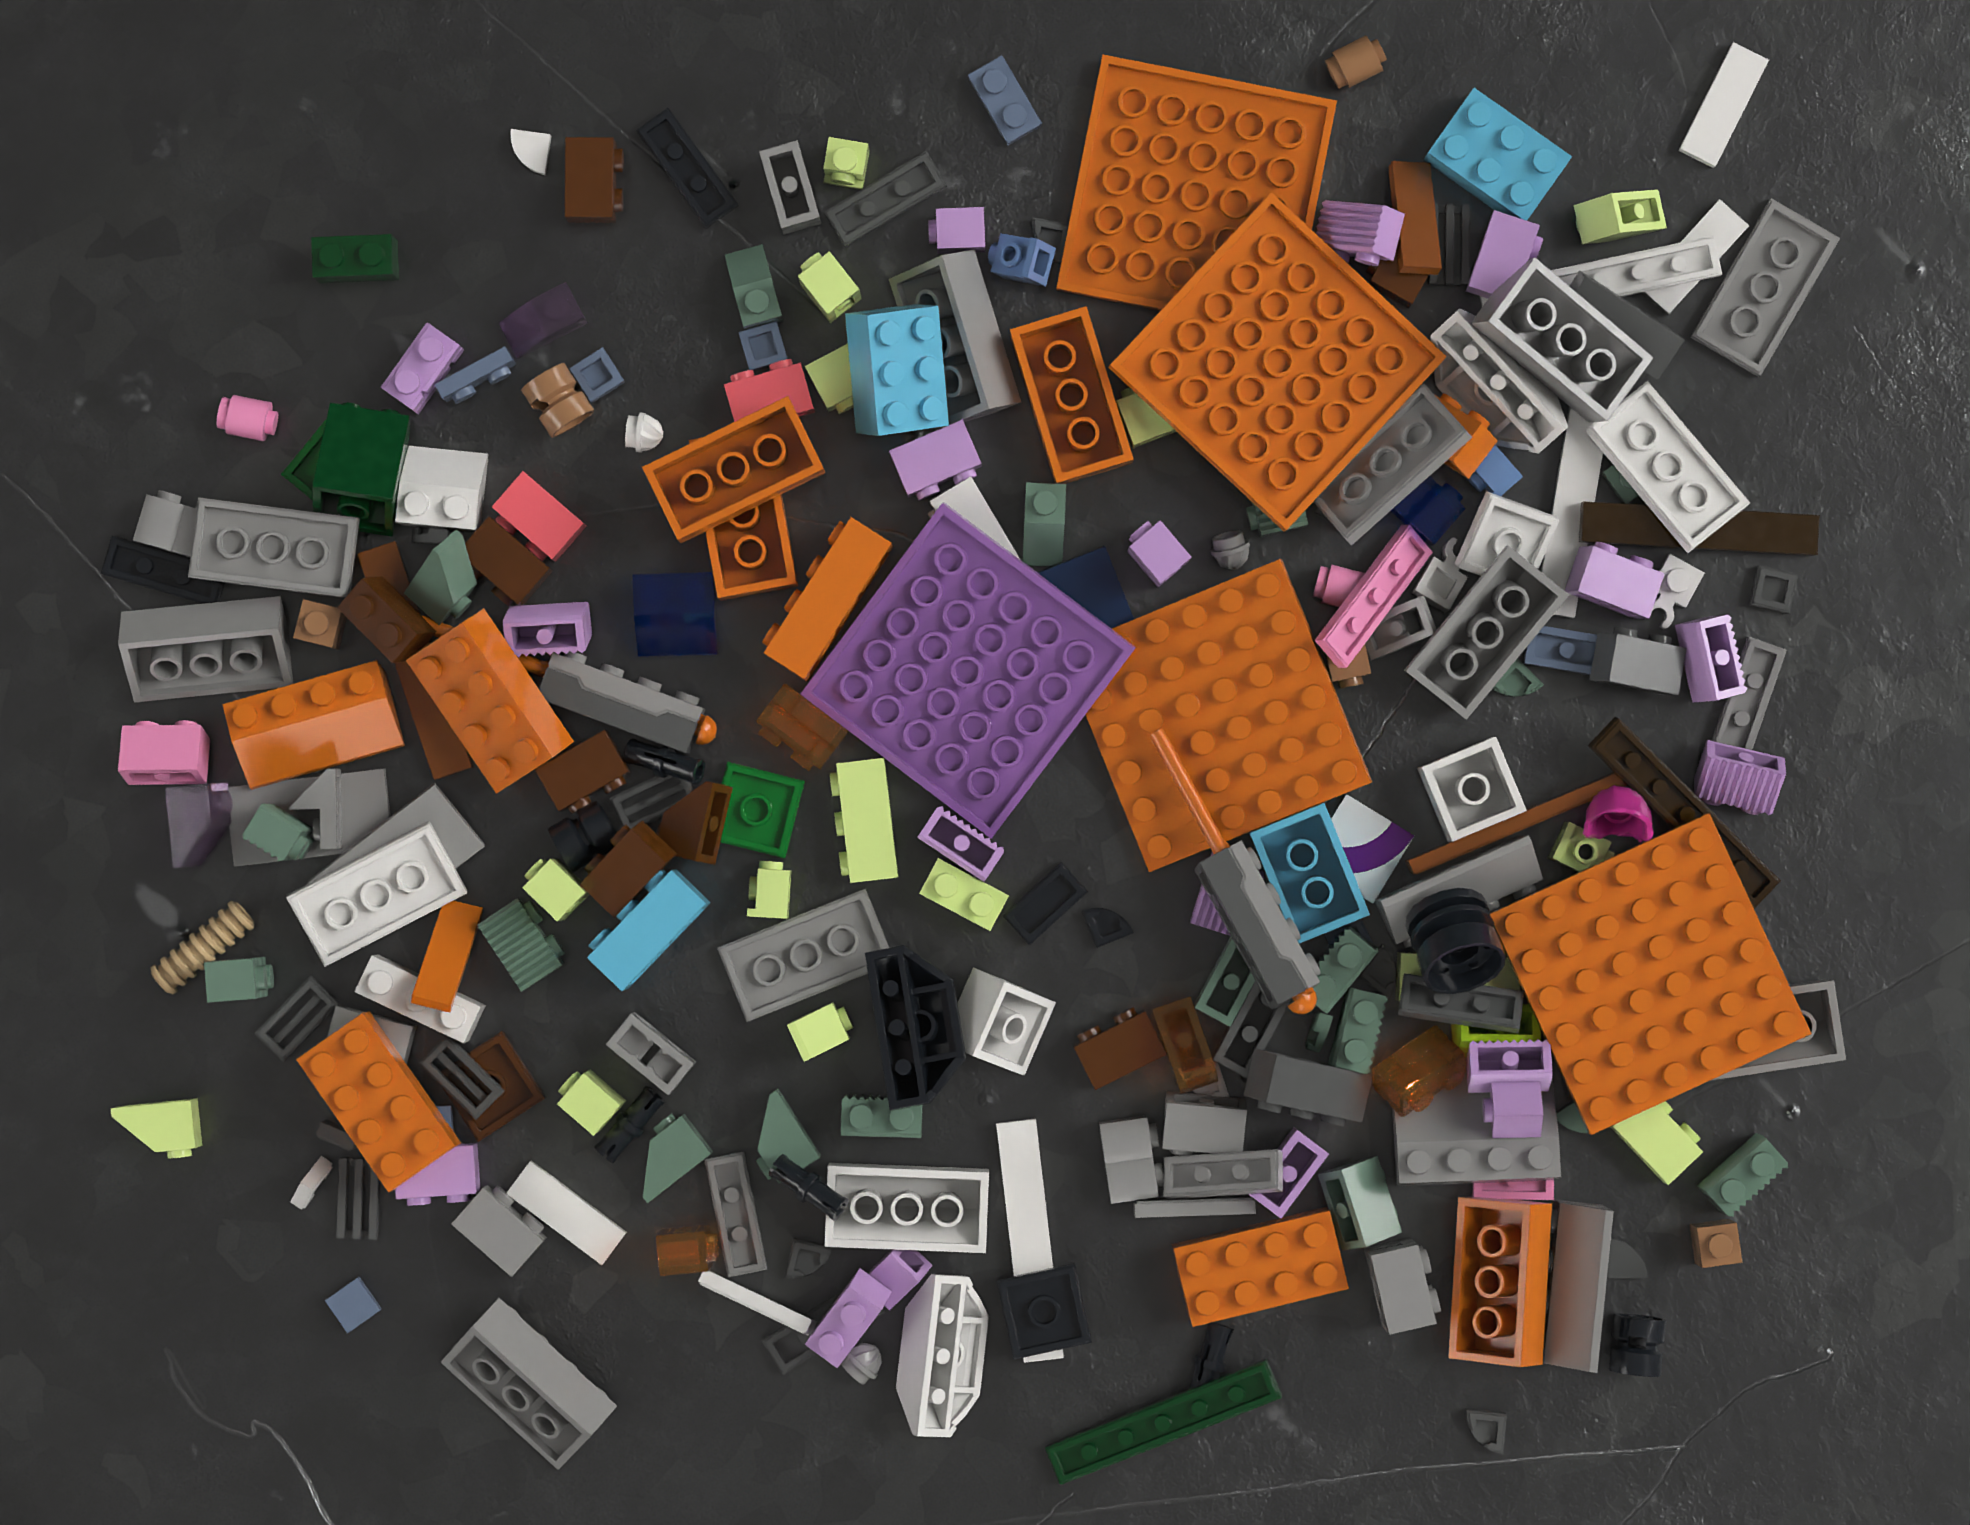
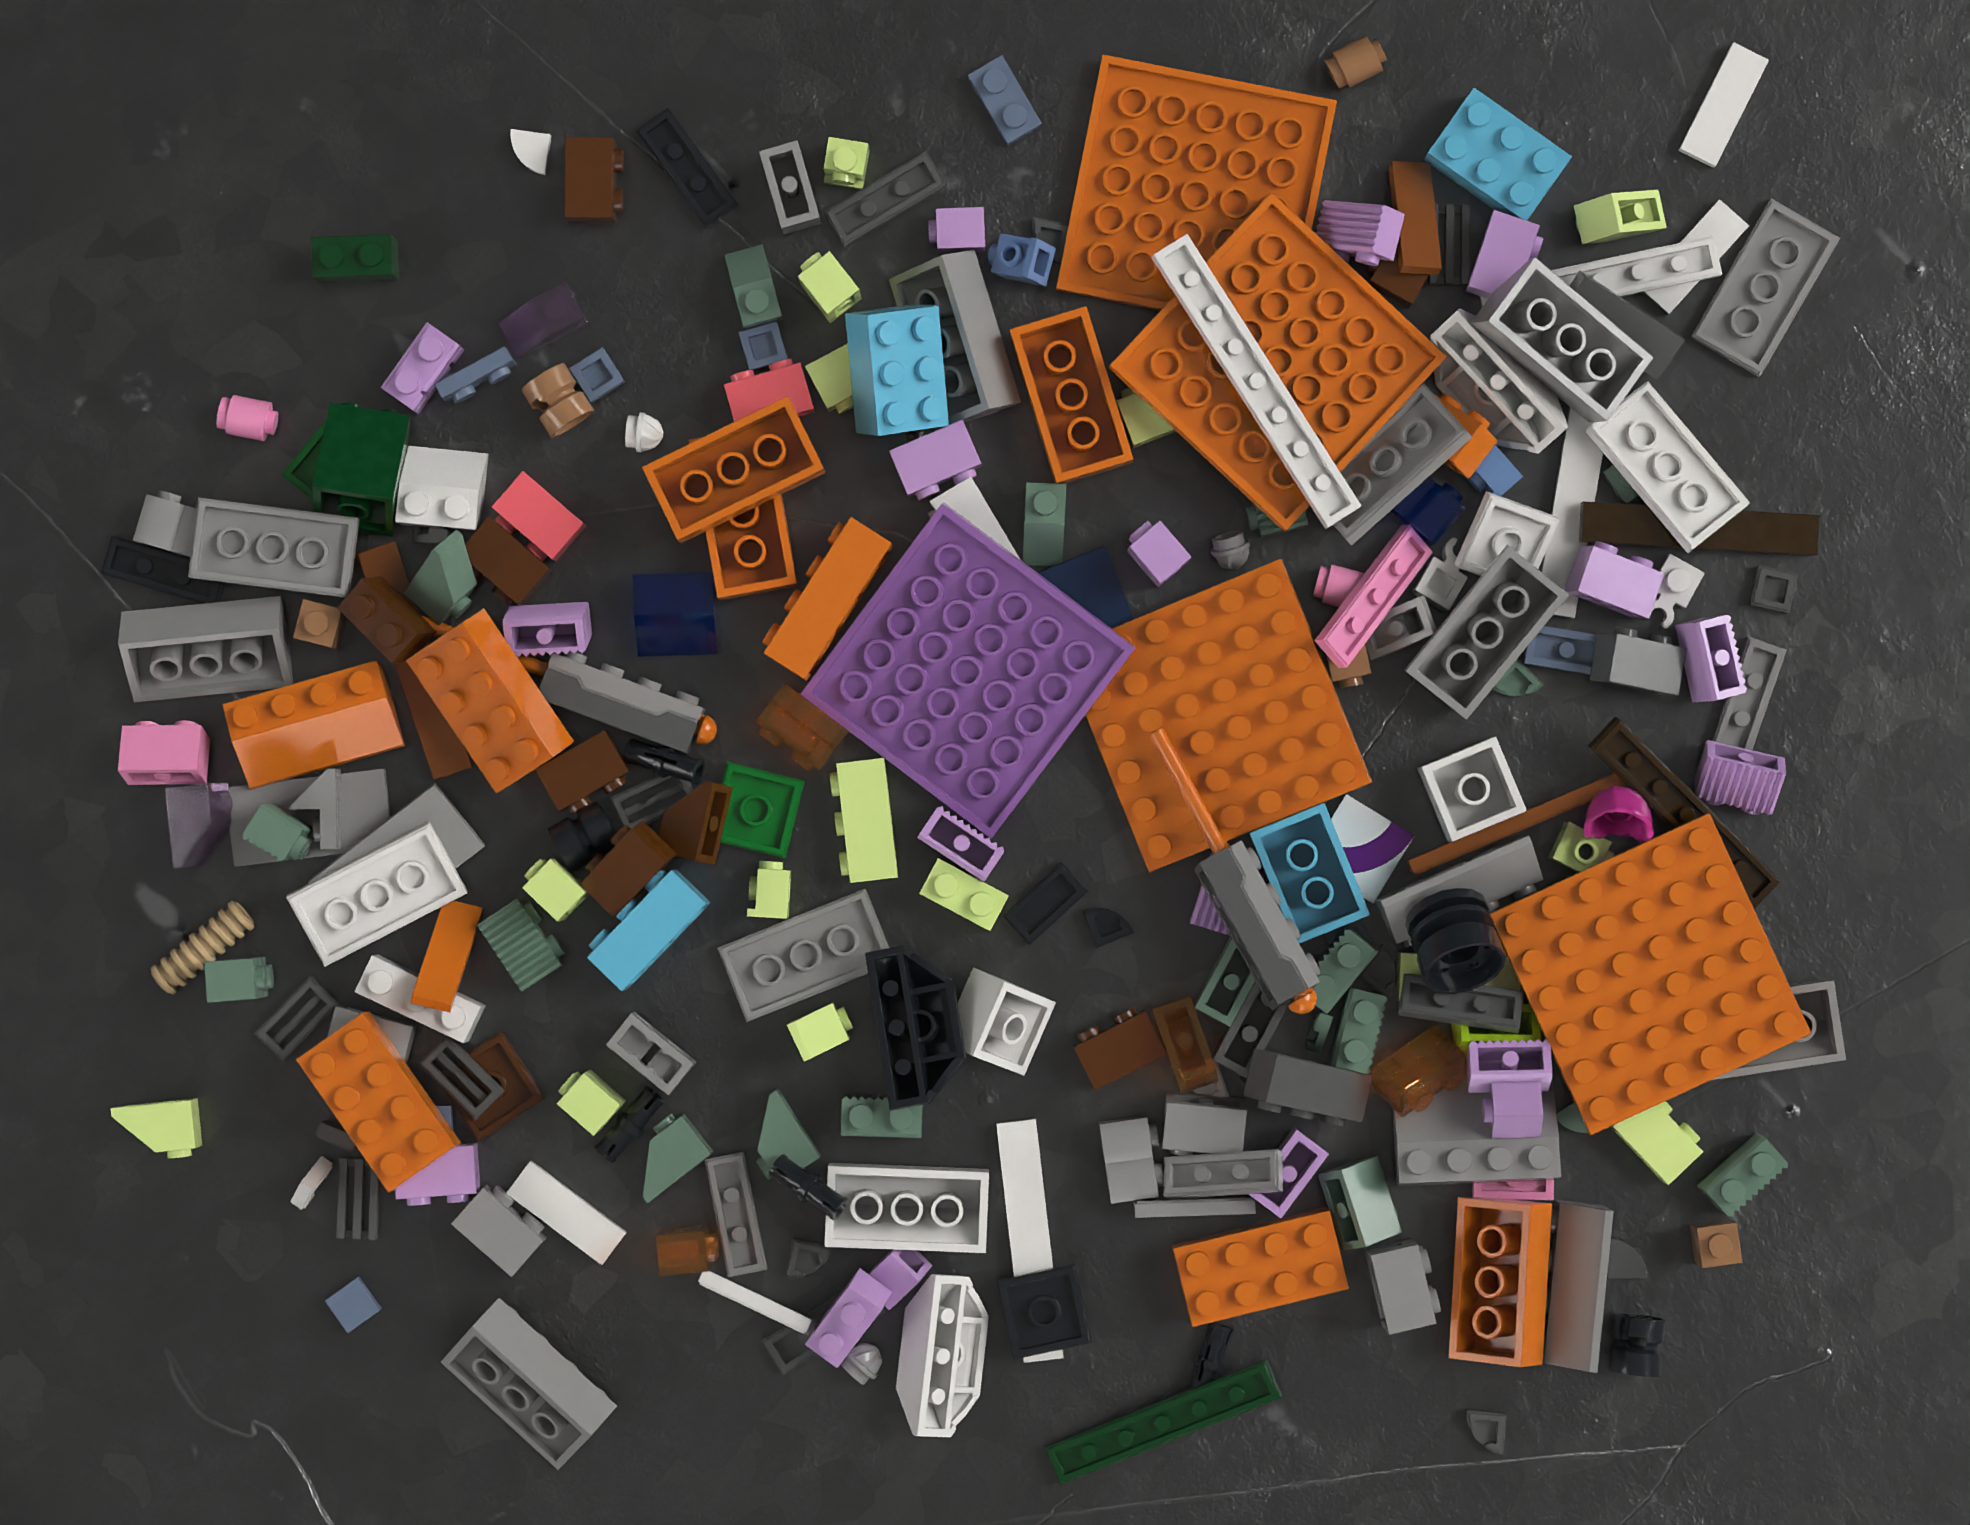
(1256, 381): none -> white plate

